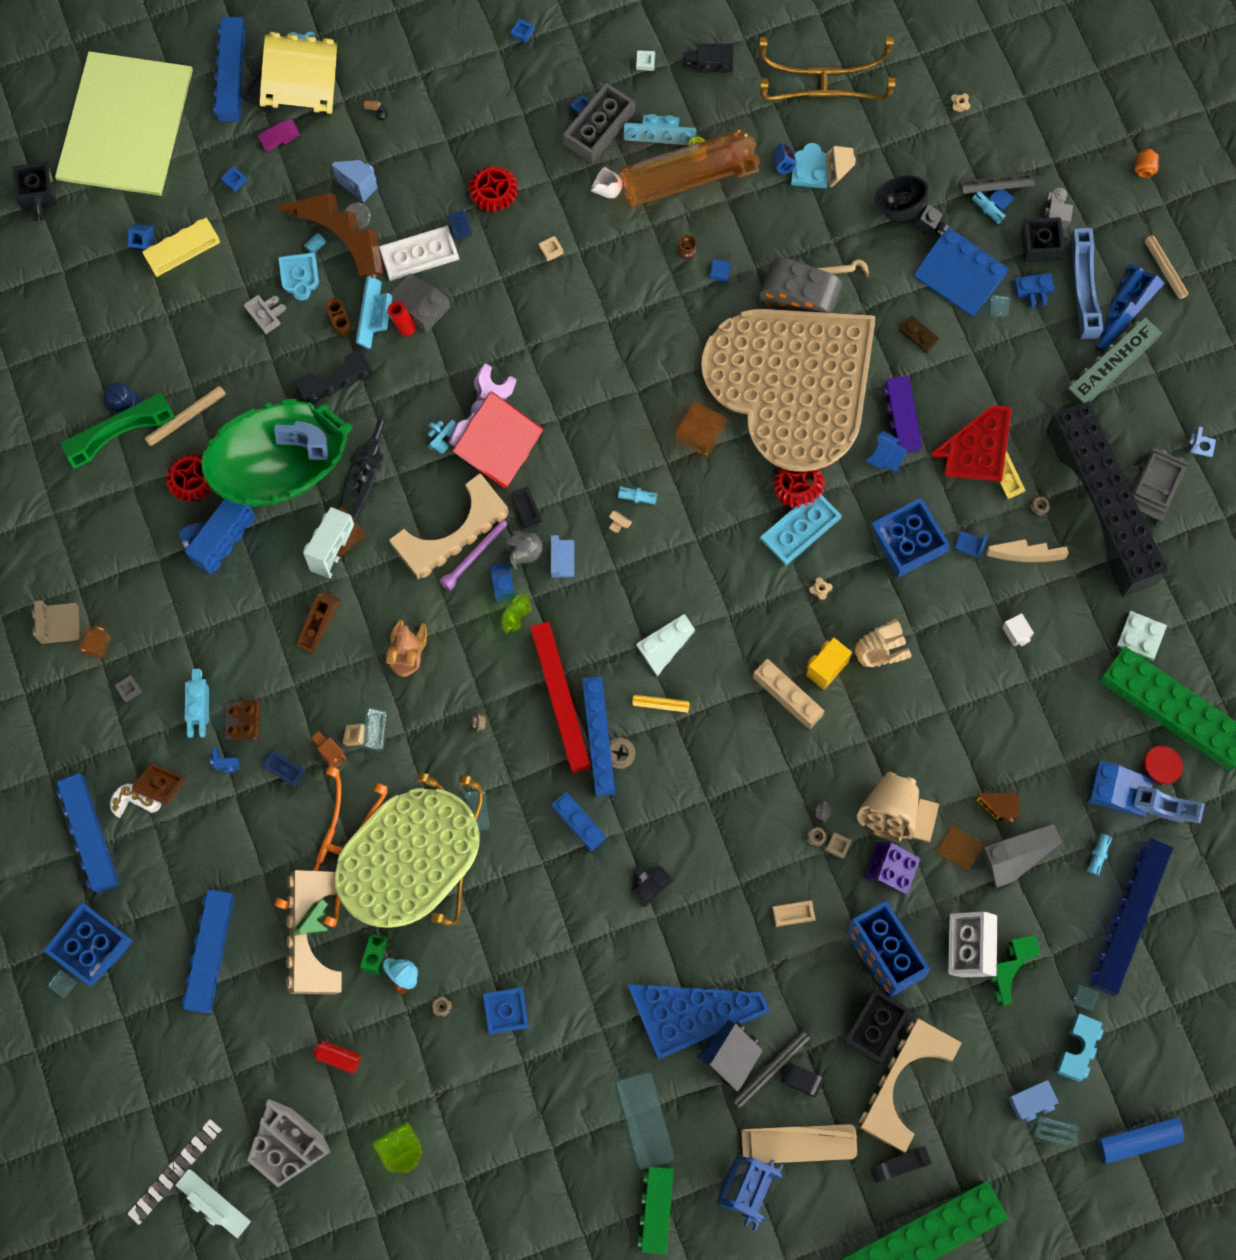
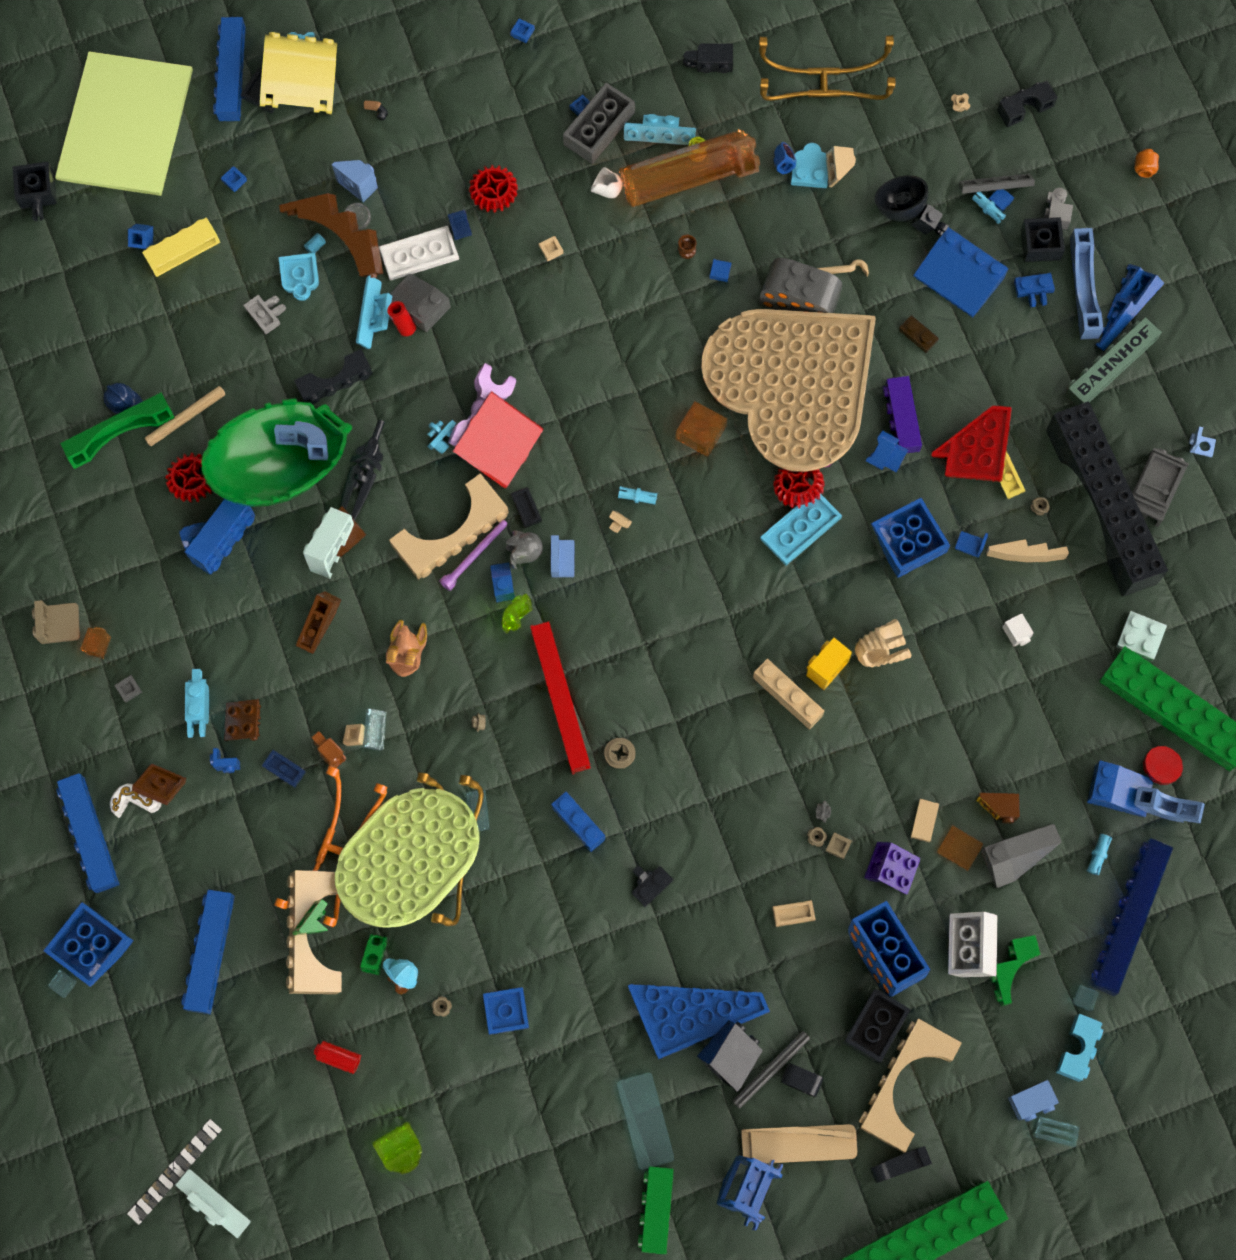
(279, 133): magenta slope -> none
(285, 1144): light grey wedge -> none
(338, 317): reddish brown beam -> none
(598, 736): blue arch -> none
(645, 60): light aqua plate -> none
(660, 703): yellow axle -> none
(665, 643): light aqua wing -> none
(821, 594): tan plate -> none
(891, 808): tan cone -> none
(999, 305): clear light blue tile -> none
(1039, 96): none -> black arch
(1141, 1140): blue brick -> none
(1166, 267): tan axle -> none

